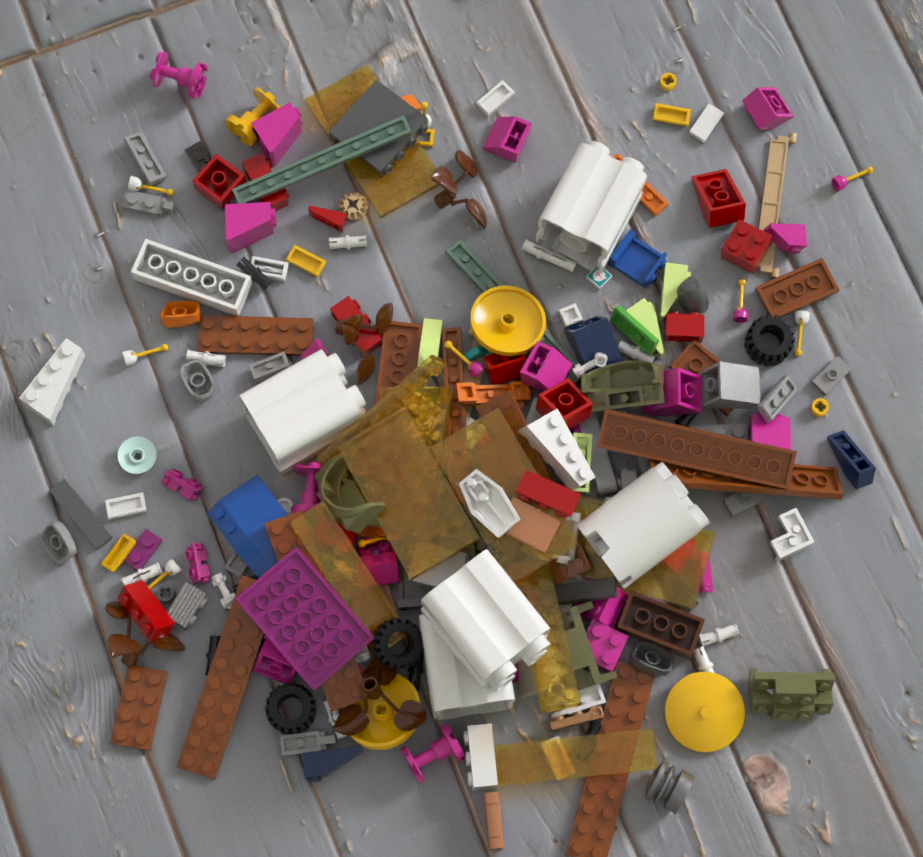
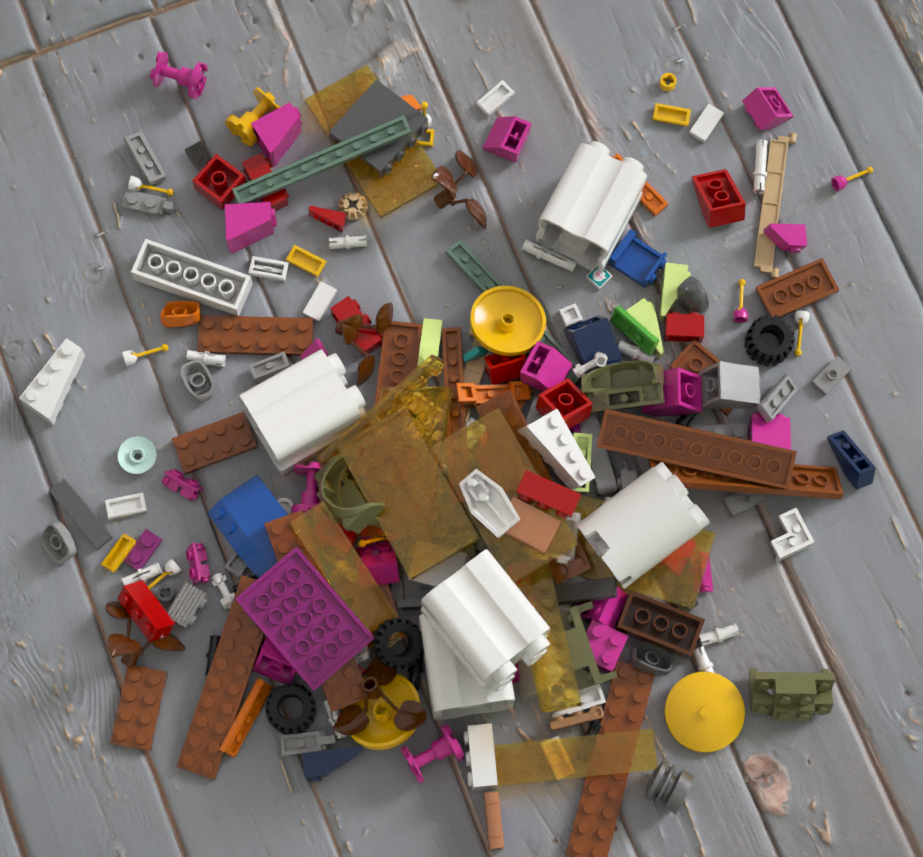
(214, 443): none -> dark orange plate
(246, 718): none -> orange tile
(255, 273): black pin -> none
(319, 302): none -> white tile
(474, 368): hinge -> none
(746, 246): red brick -> none
(760, 167): none -> white pin
(815, 411): yellow bush -> none

